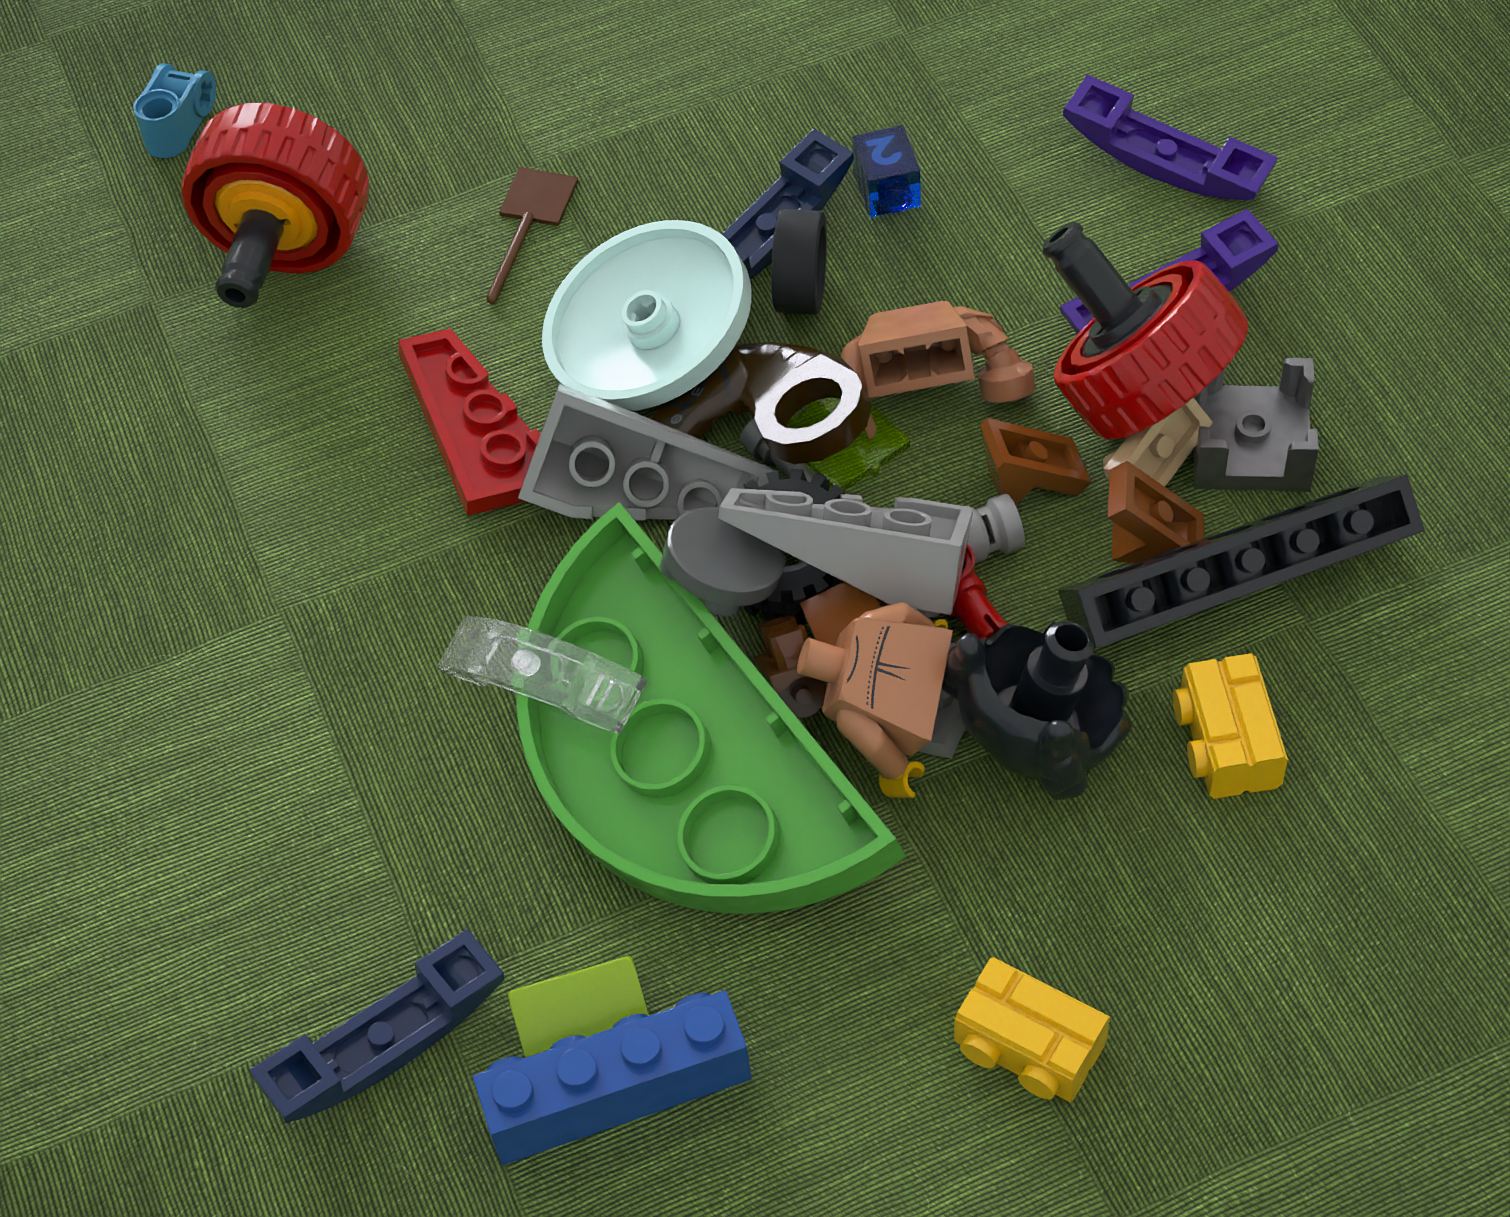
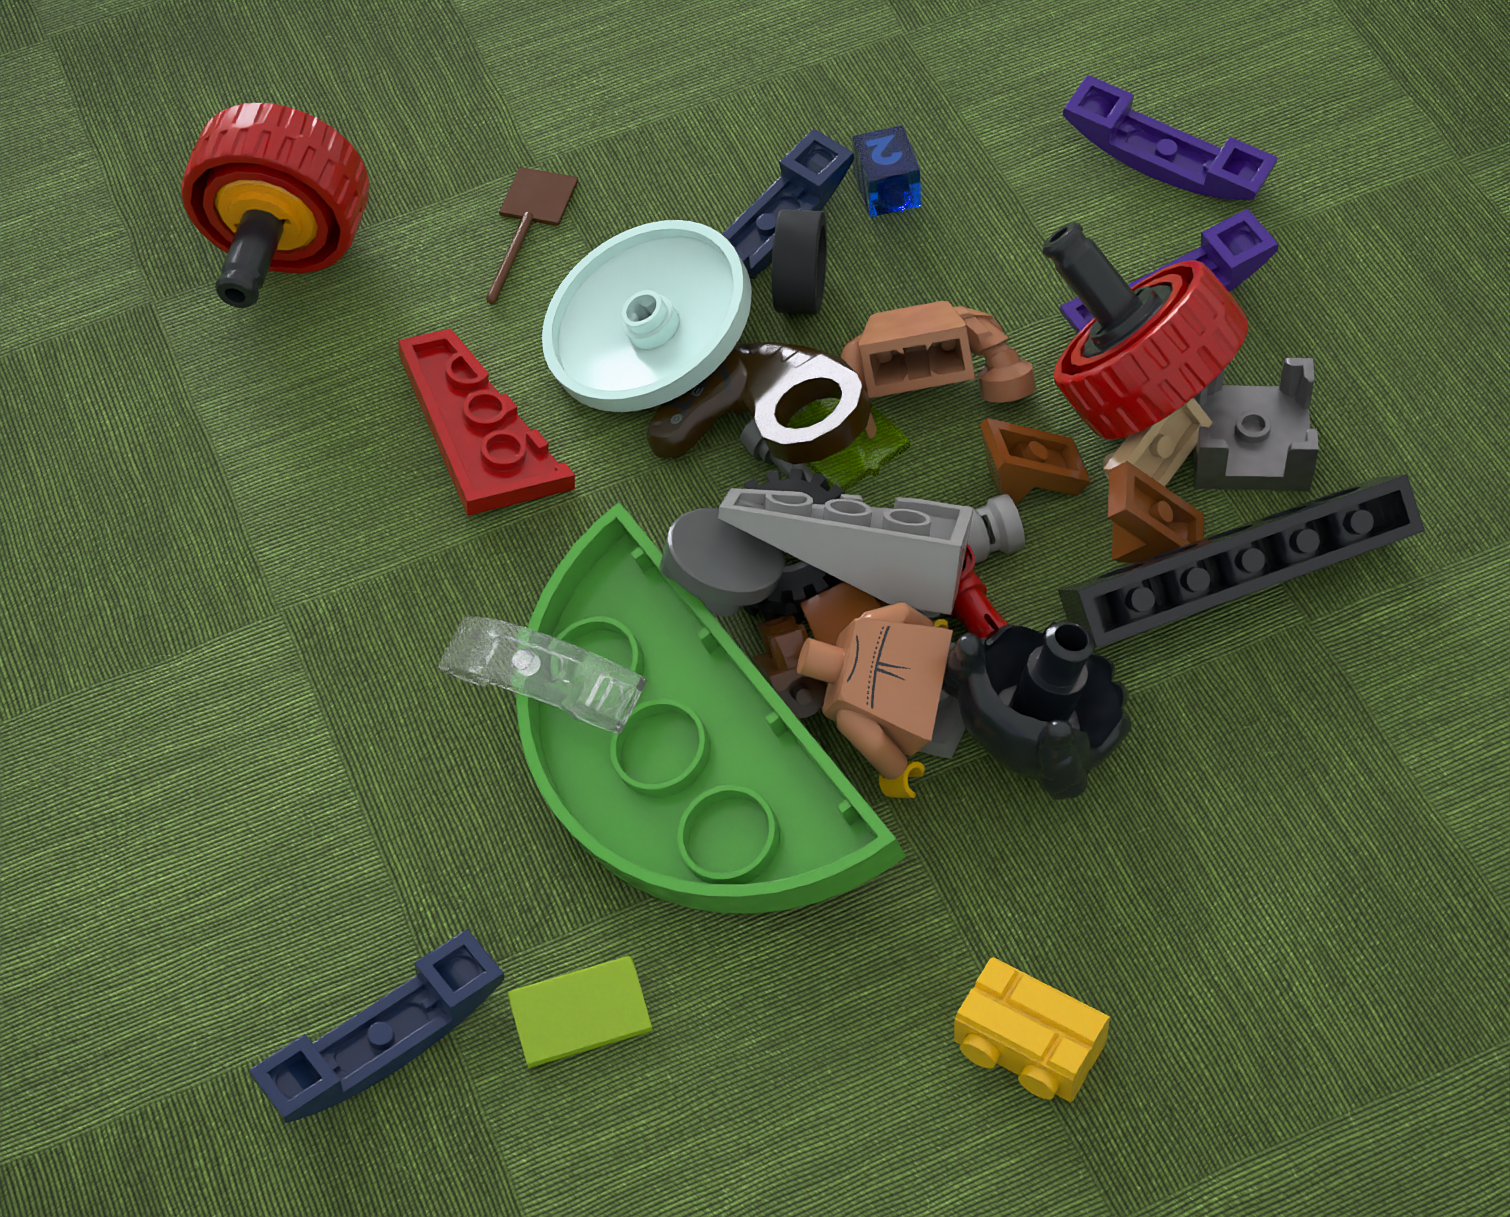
(173, 109): dark azure piece -> none
(607, 455): light grey wedge -> none
(612, 1076): blue brick -> none
(1231, 726): yellow brick -> none

